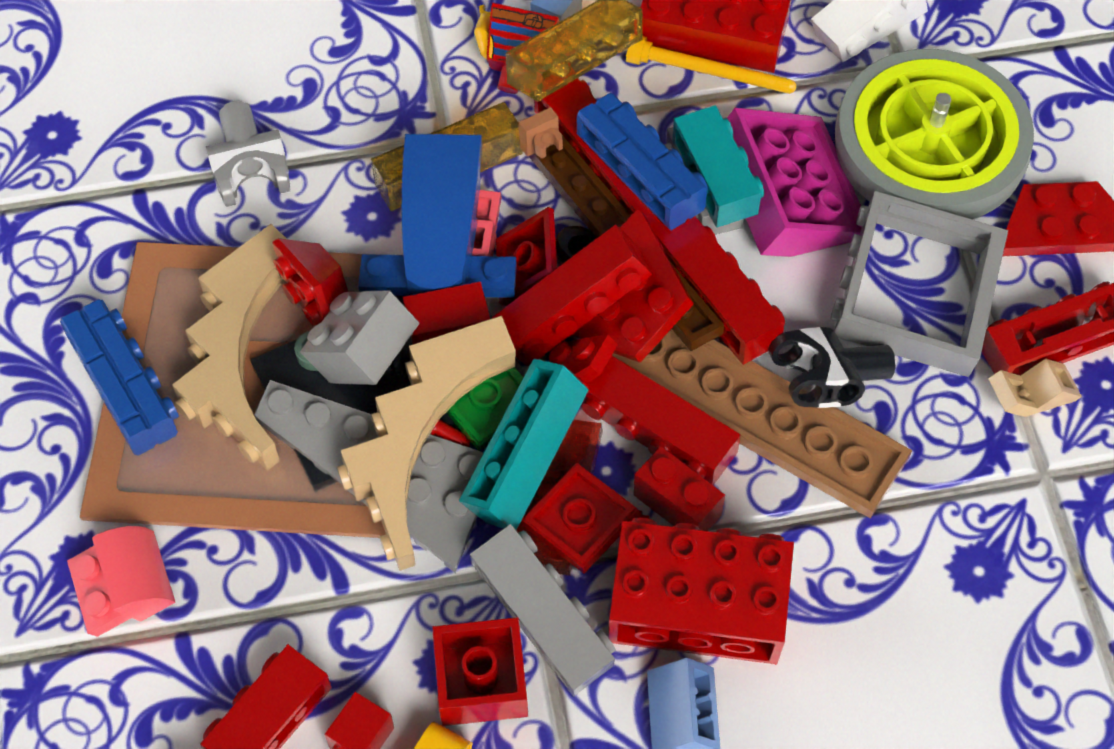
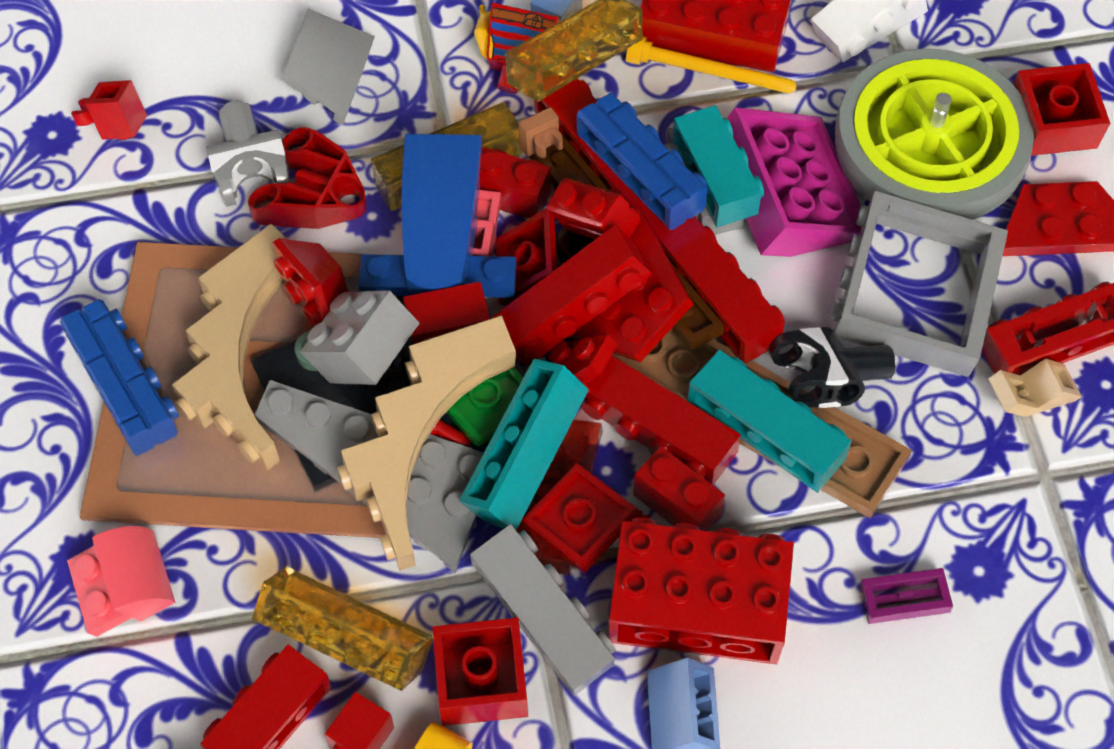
(113, 110): none -> red brick
(320, 184): none -> red connector
(327, 62): none -> light grey slope
(343, 628): none -> clear yellow brick
(522, 182): none -> red brick
(591, 209): none -> red brick
(769, 420): none -> teal brick
(871, 602): none -> magenta tile
(1063, 108): none -> red brick

